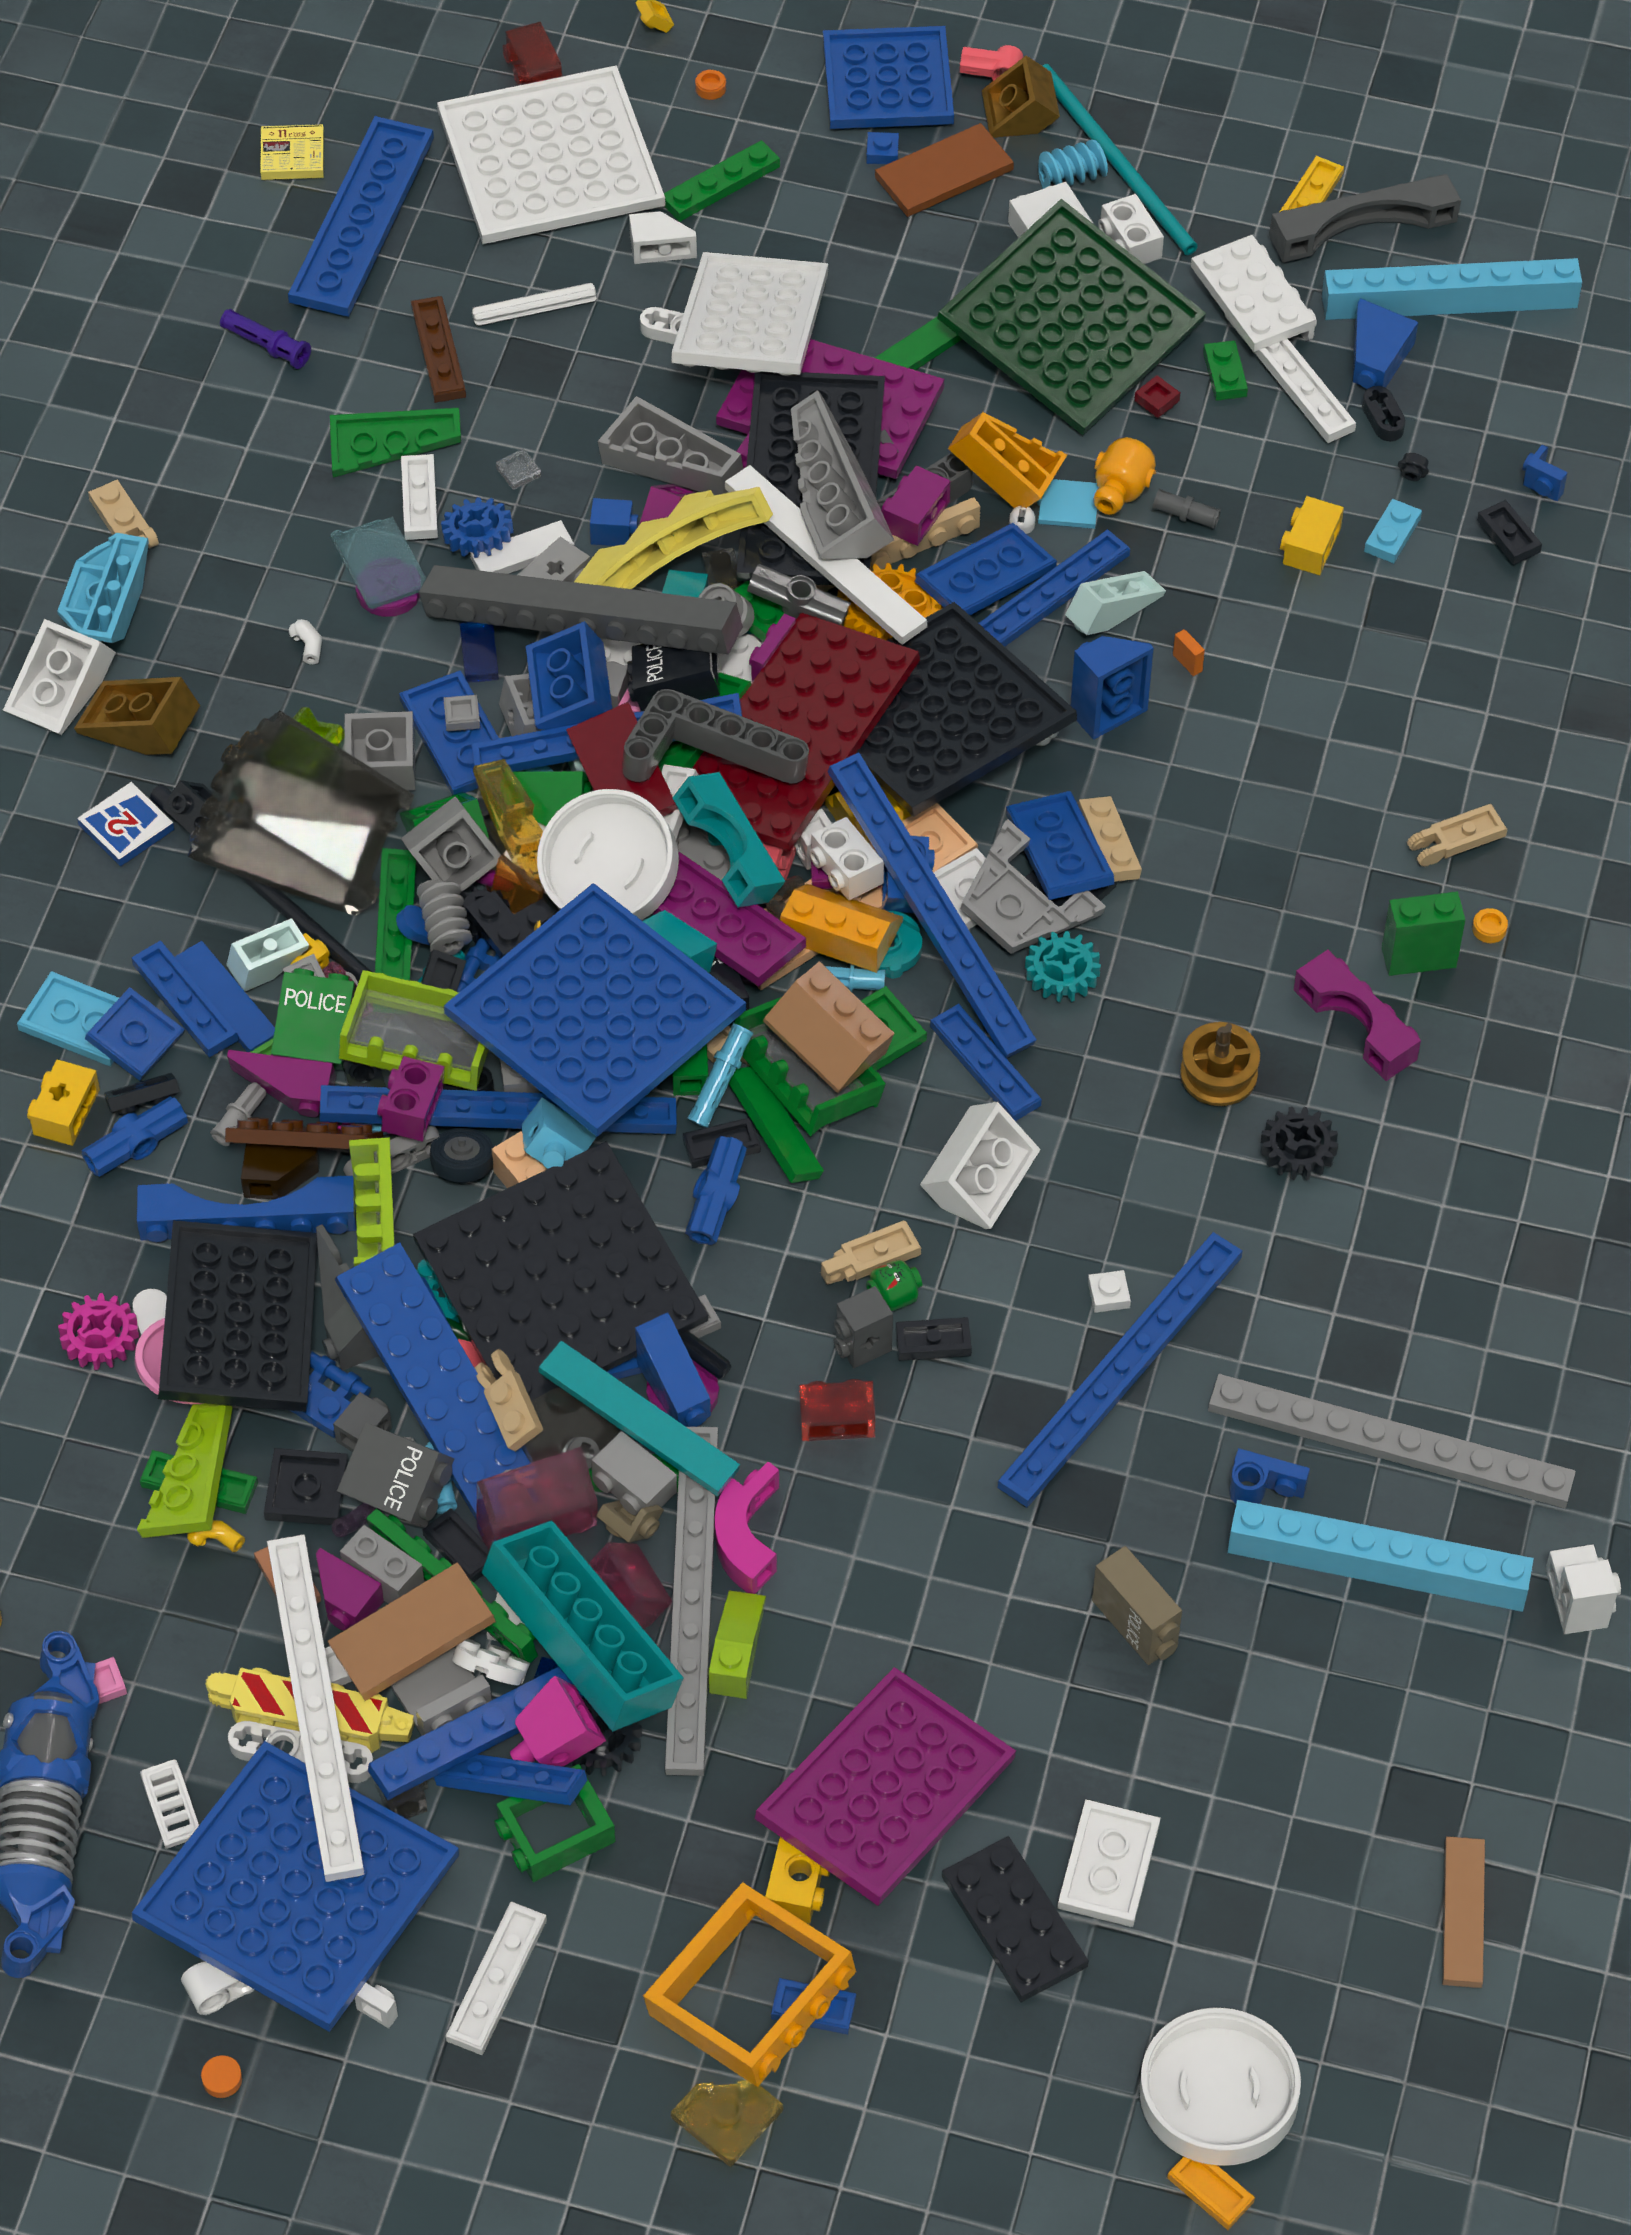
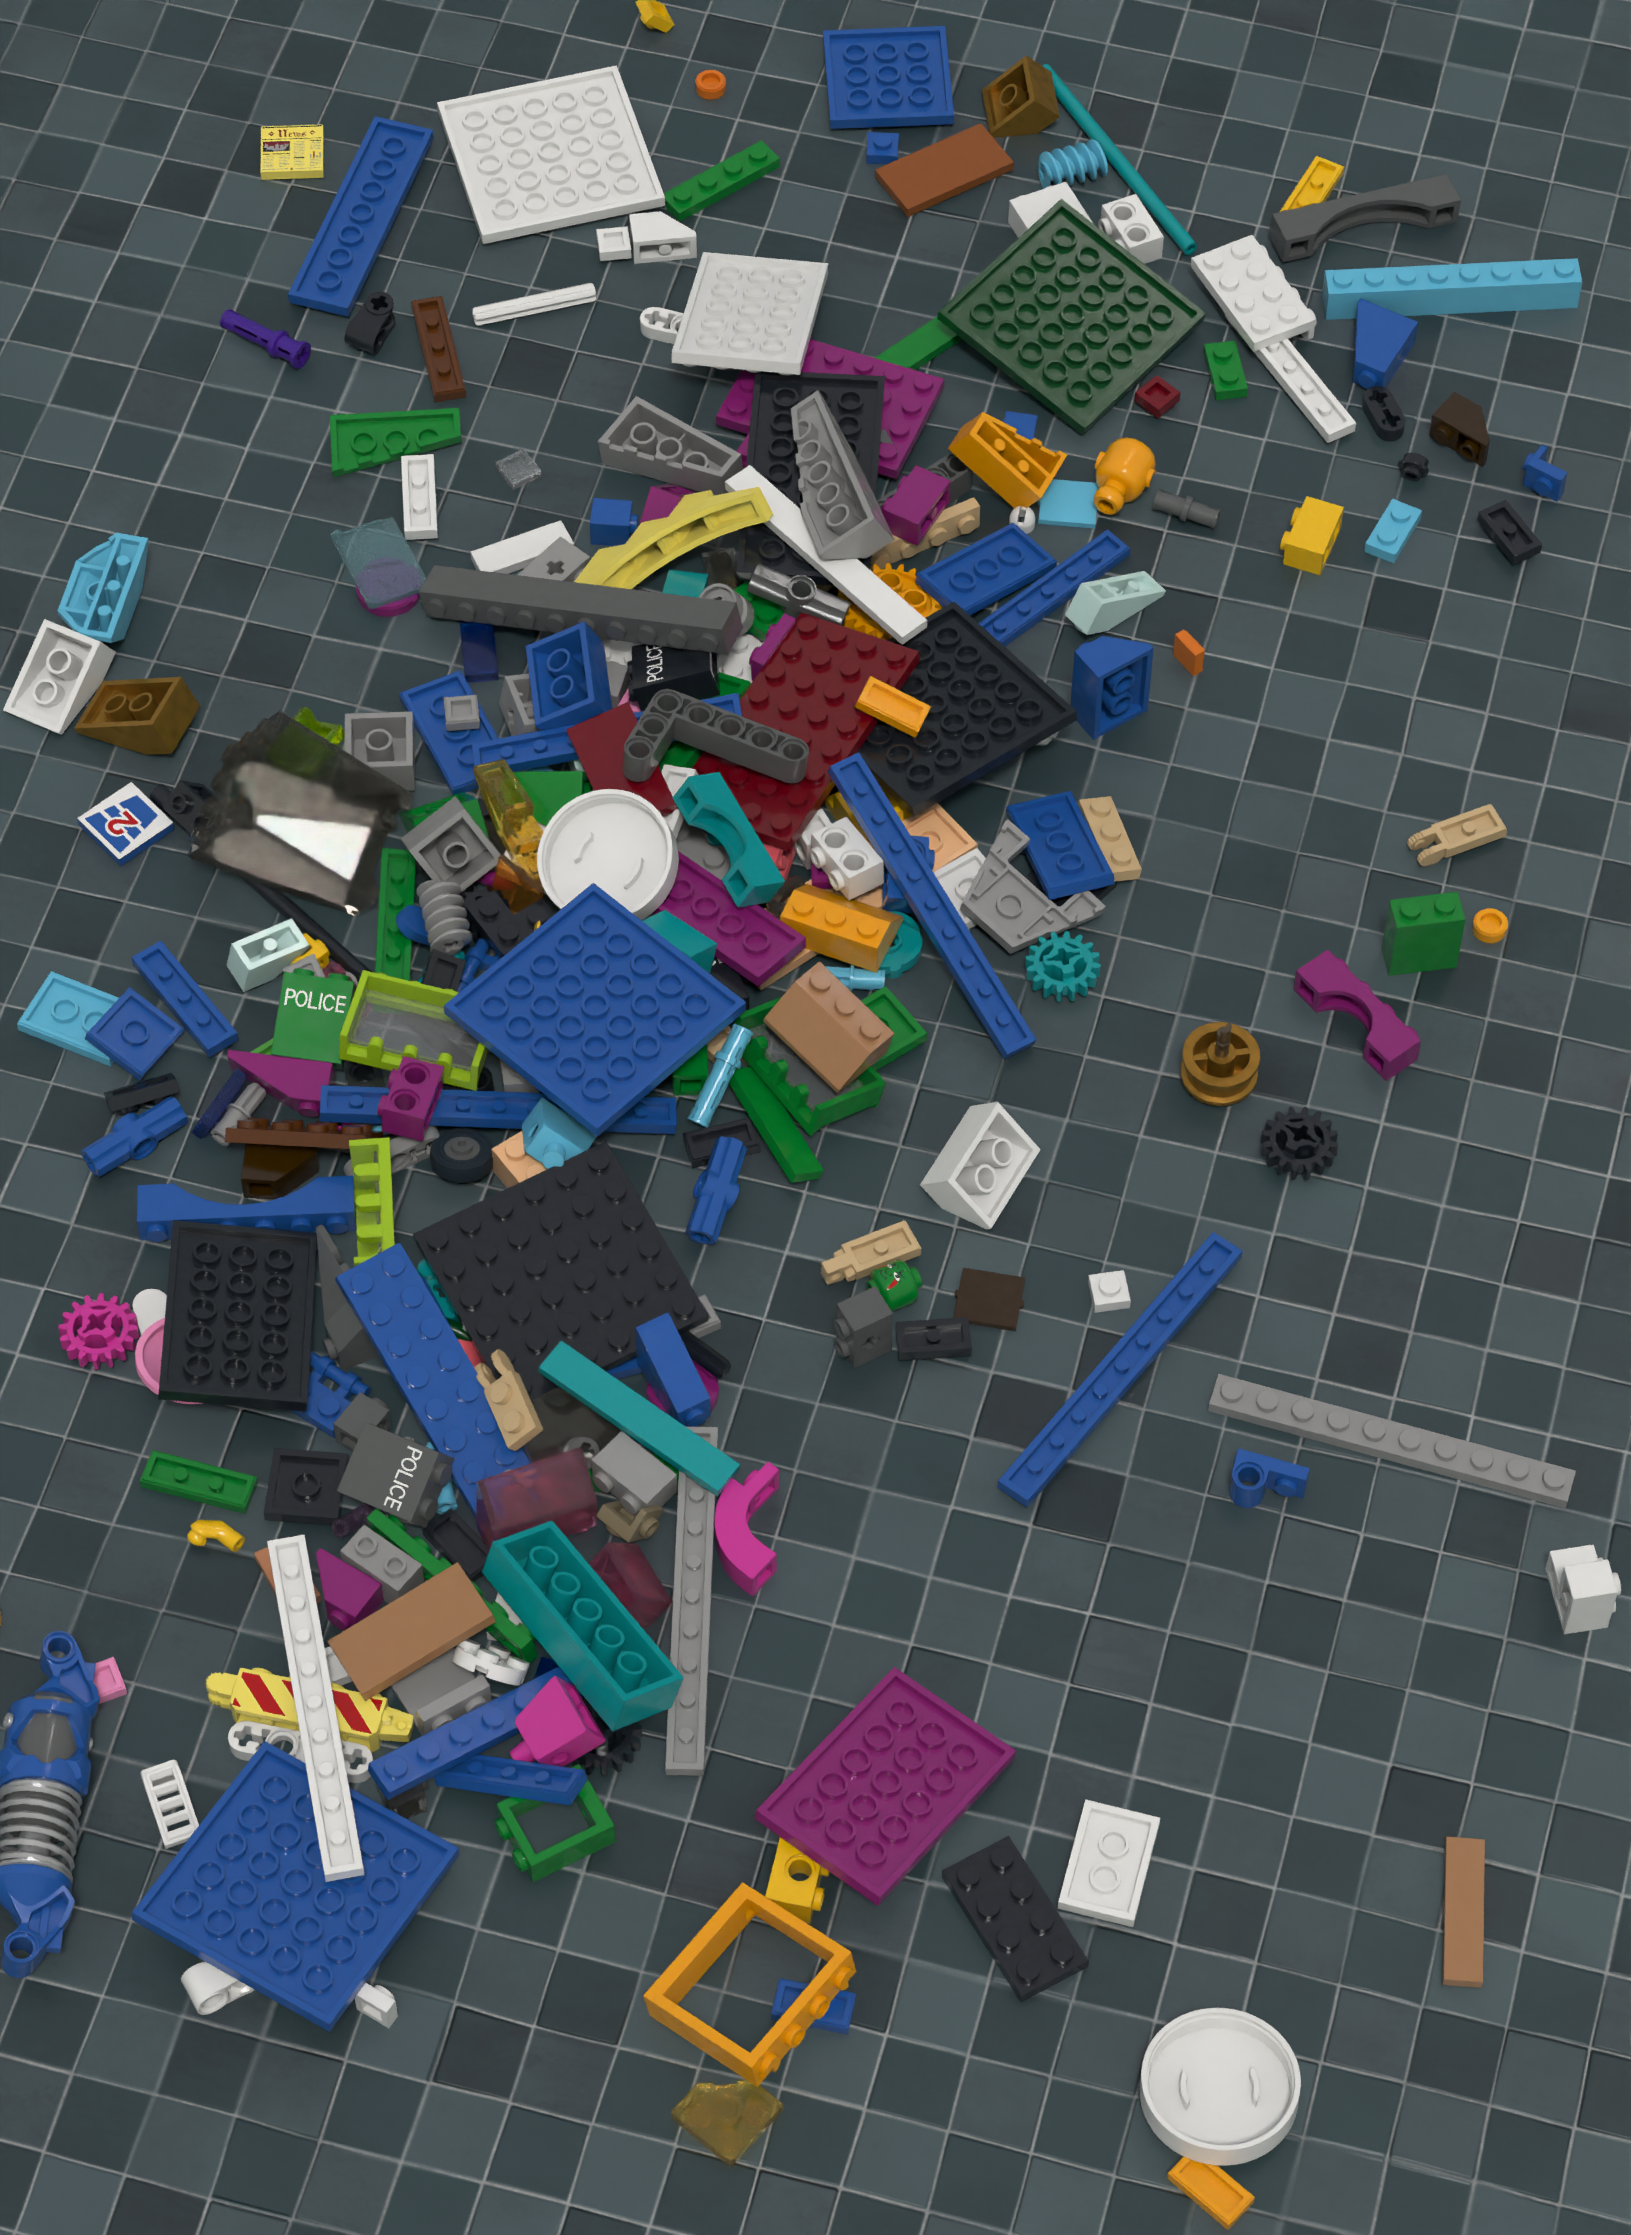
(63, 1102): yellow brick -> none
(120, 512): tan plate -> none
(192, 1476): lime wing -> none
(219, 1103): none -> clear blue tile
(221, 2076): orange tile -> none
(227, 996): blue tile -> none
(309, 635): white arm -> none
(371, 323): none -> black piece
(477, 527): blue gear -> none
(496, 1978): white tile -> none
(531, 54): clear red brick -> none
(613, 243): none -> white plate
(736, 1644): lime slope -> none
(837, 1410): clear red brick -> none
(892, 706): none -> light orange tile
(985, 1062): blue tile -> none
(989, 62): coral piece -> none
(990, 1299): none -> dark brown piece
(1024, 423): none -> blue tile
(1137, 1606): dark tan brick -> none
(1380, 1555): medium azure brick -> none
(1462, 428): none -> dark brown slope

